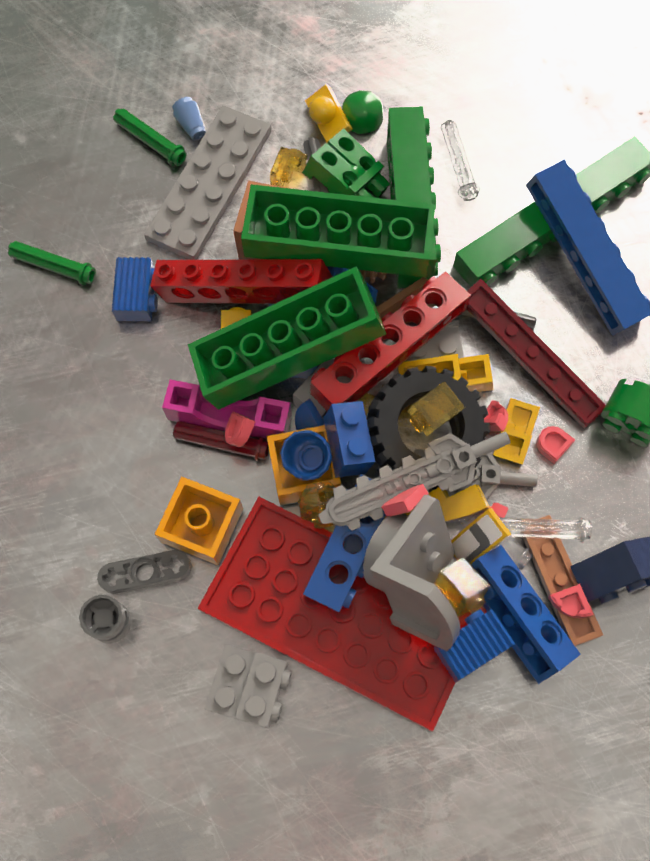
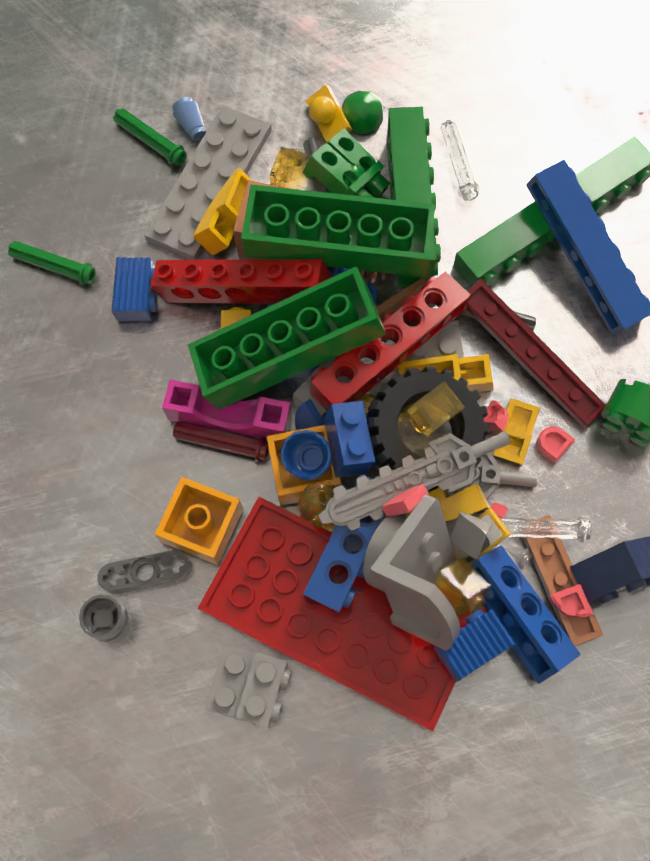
(218, 221): none -> yellow slope
(238, 429): coral tile -> none
(470, 534): none -> light grey slope

